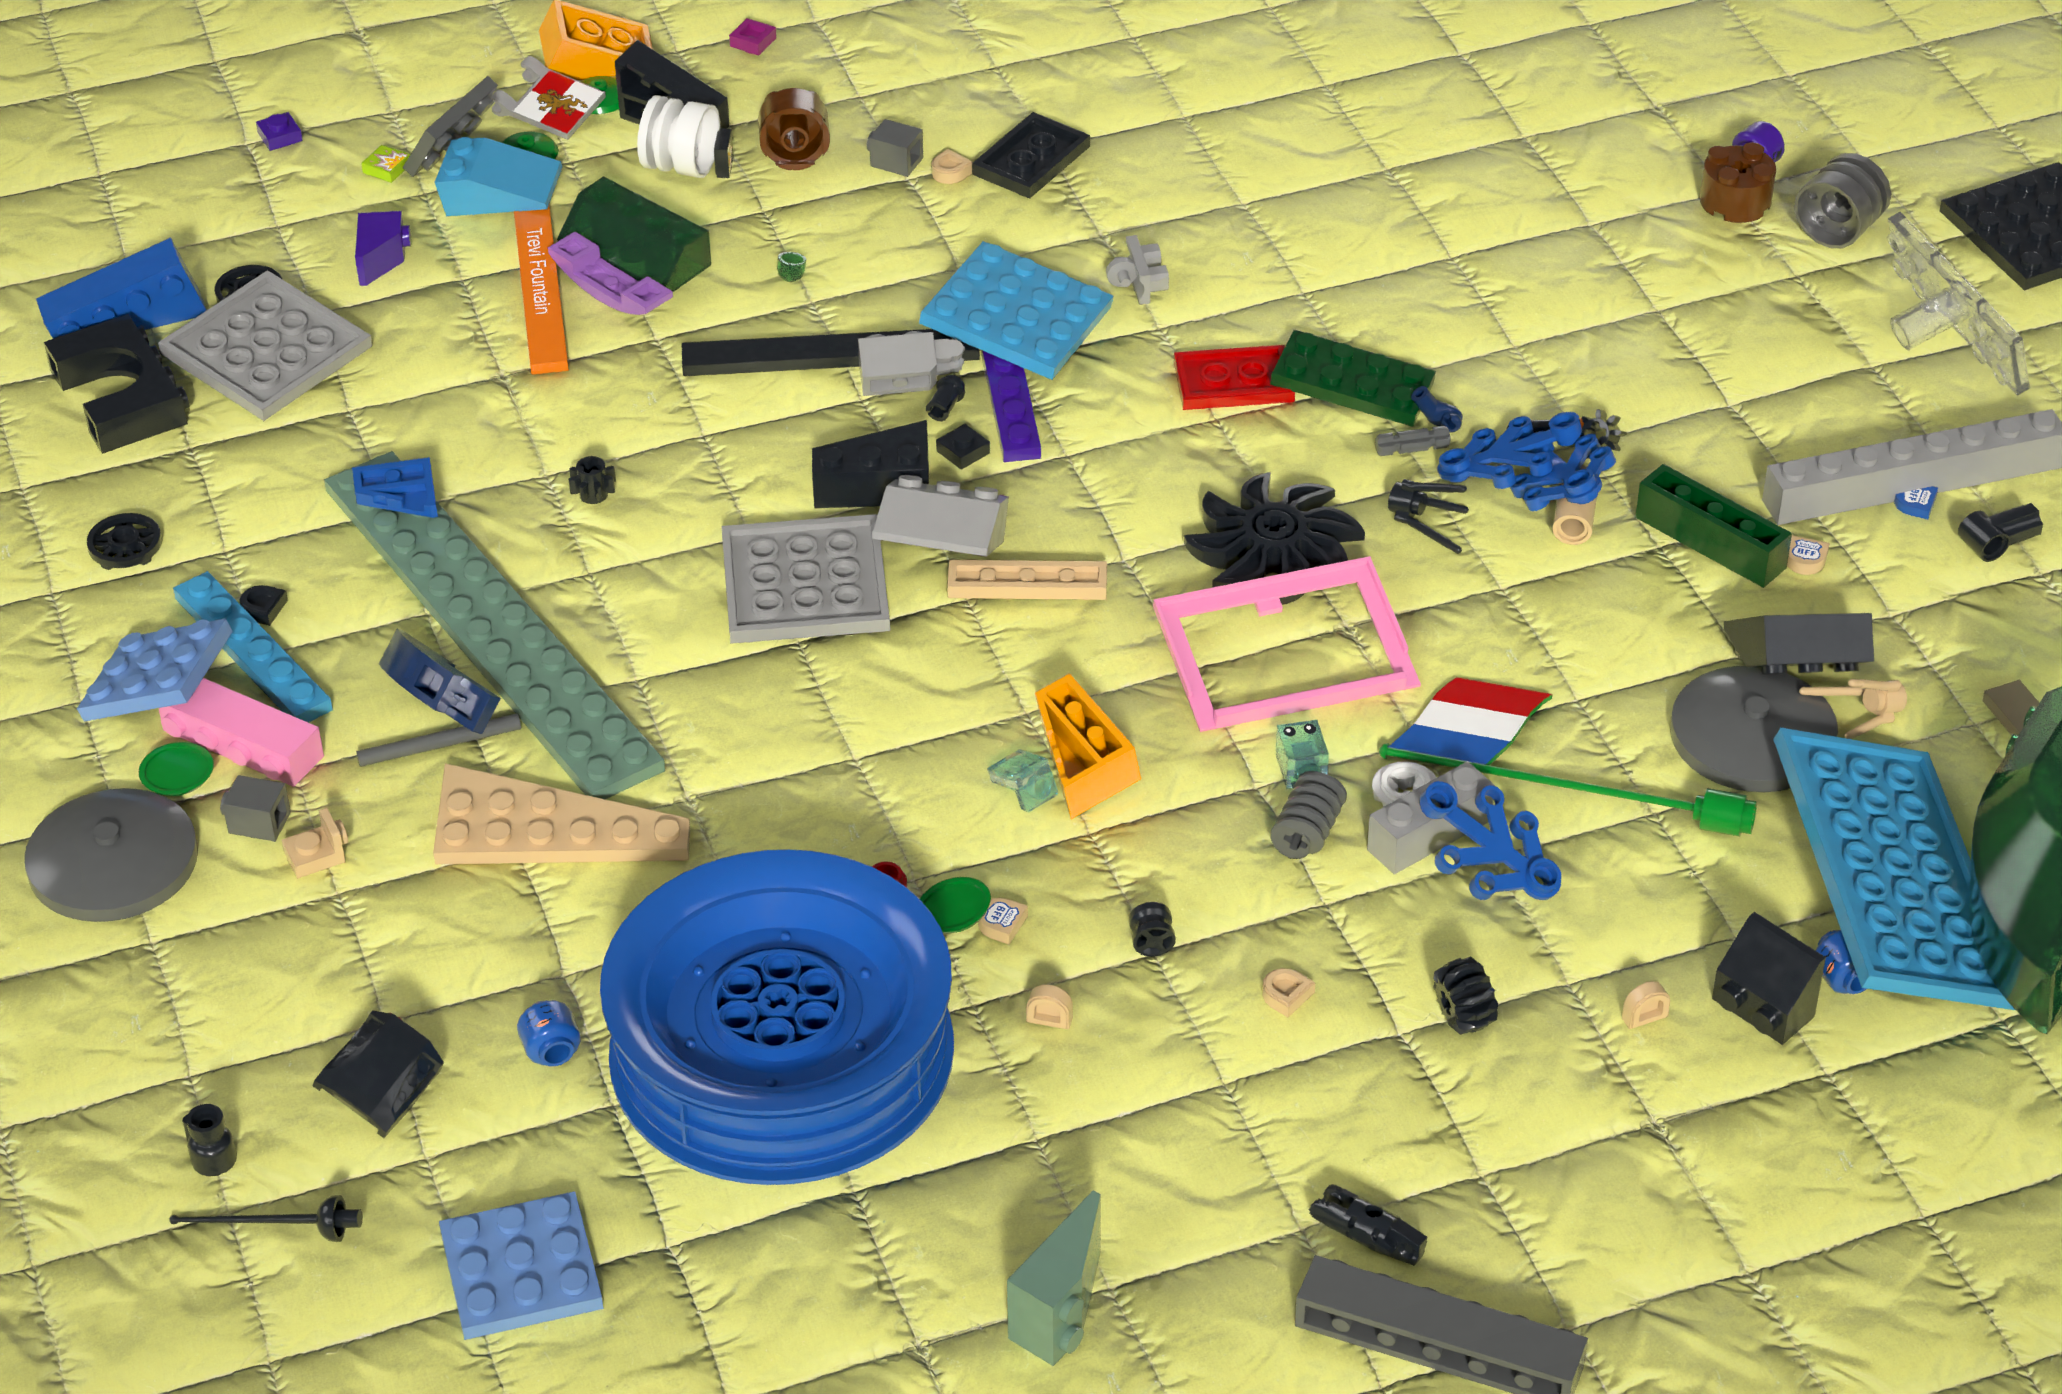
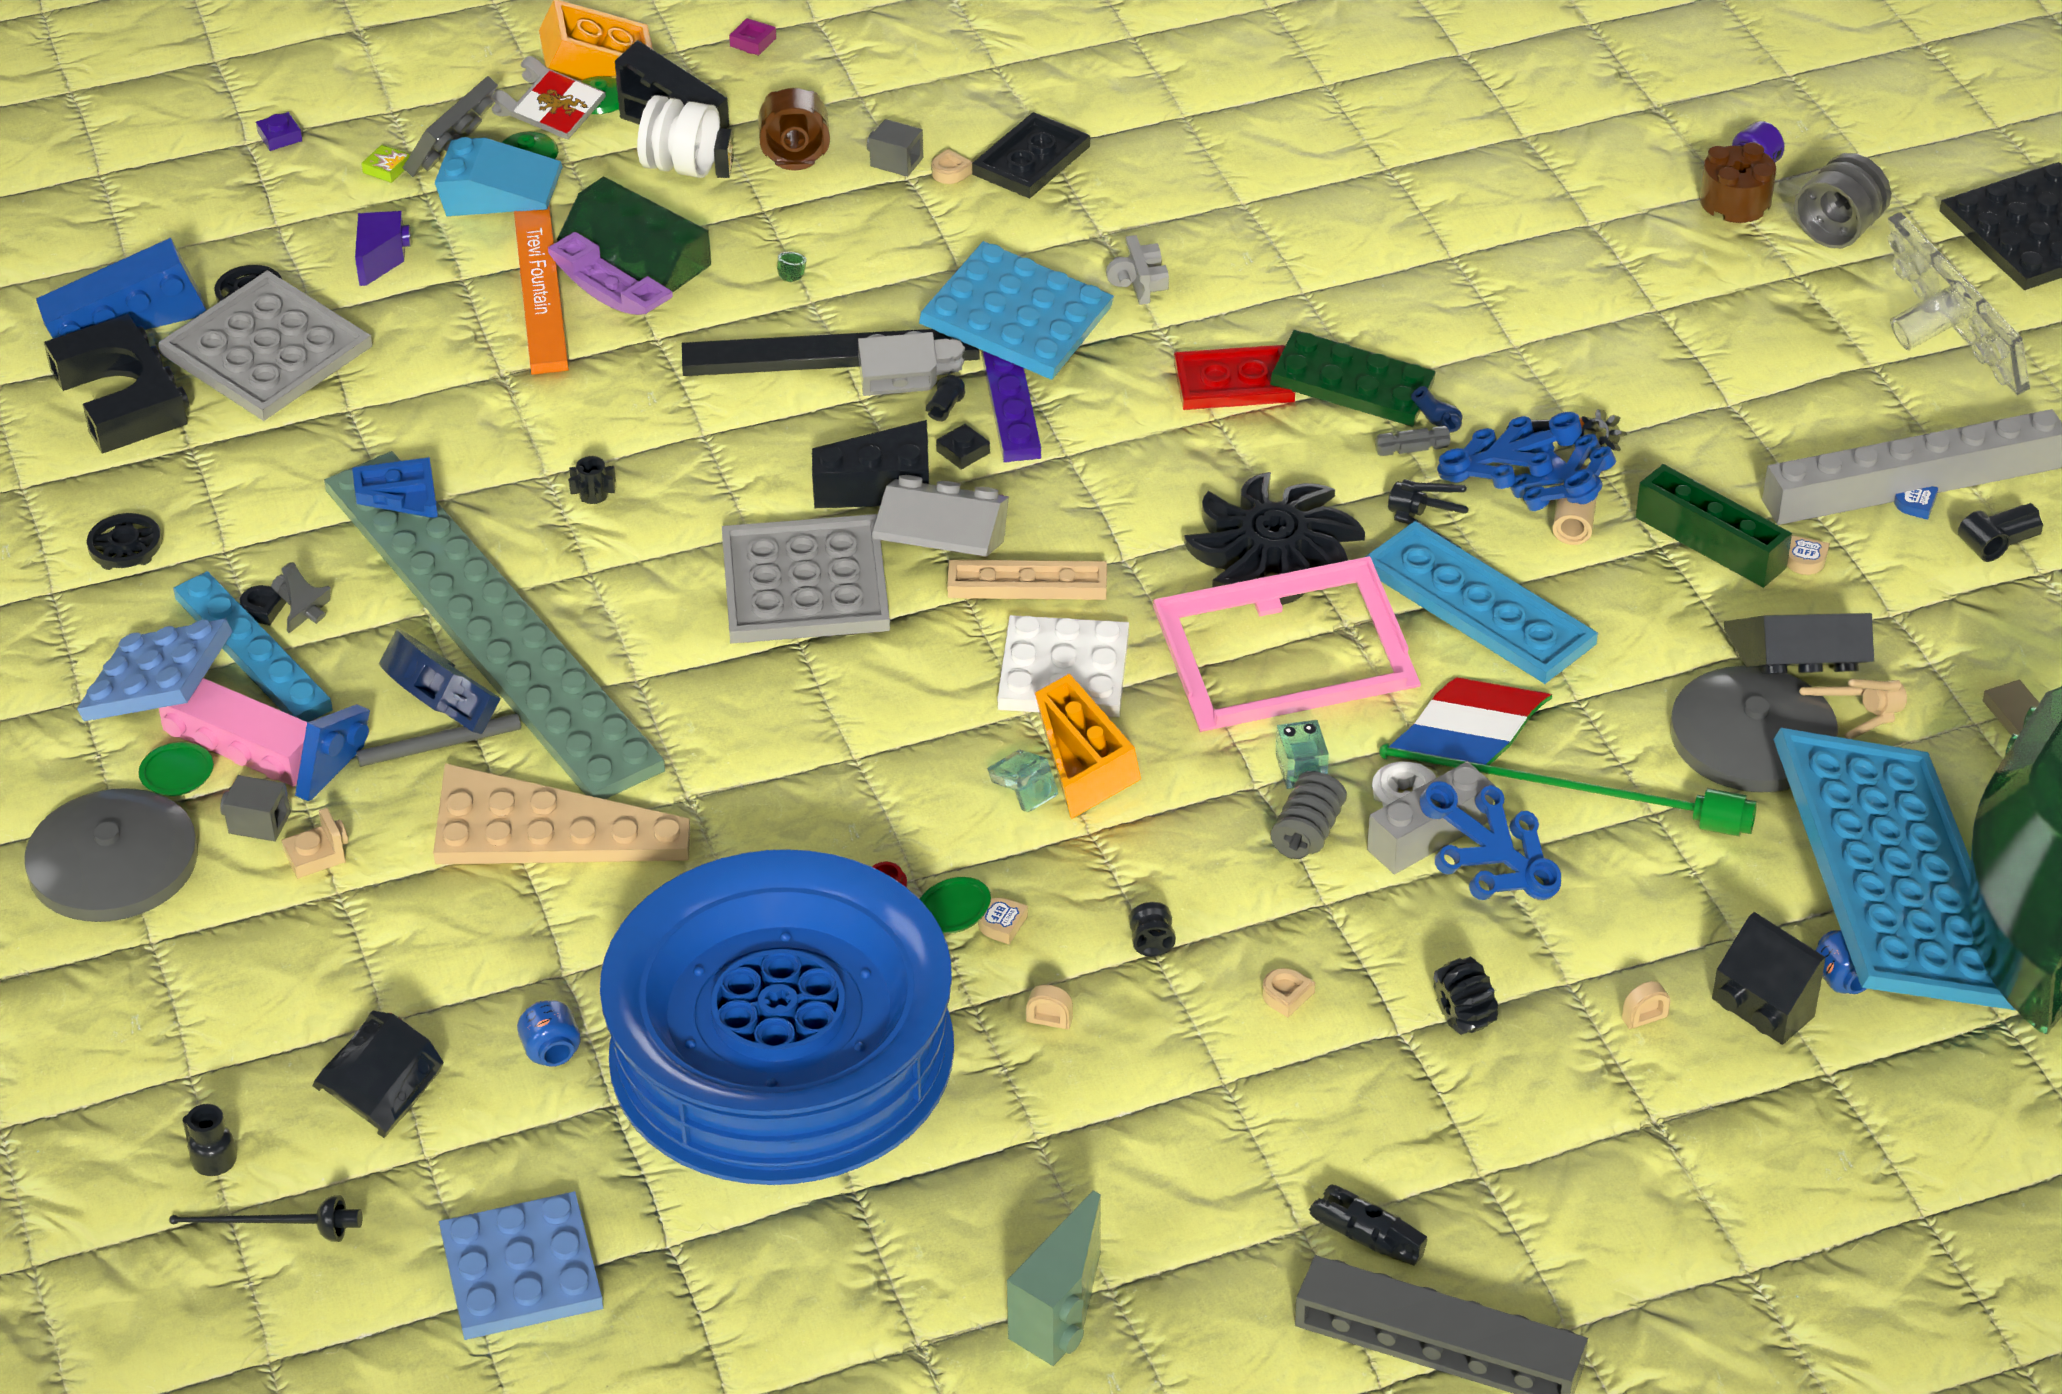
(302, 597): none -> dark grey piece
(329, 747): none -> blue wing
(1050, 648): none -> white plate
(1481, 602): none -> dark azure plate

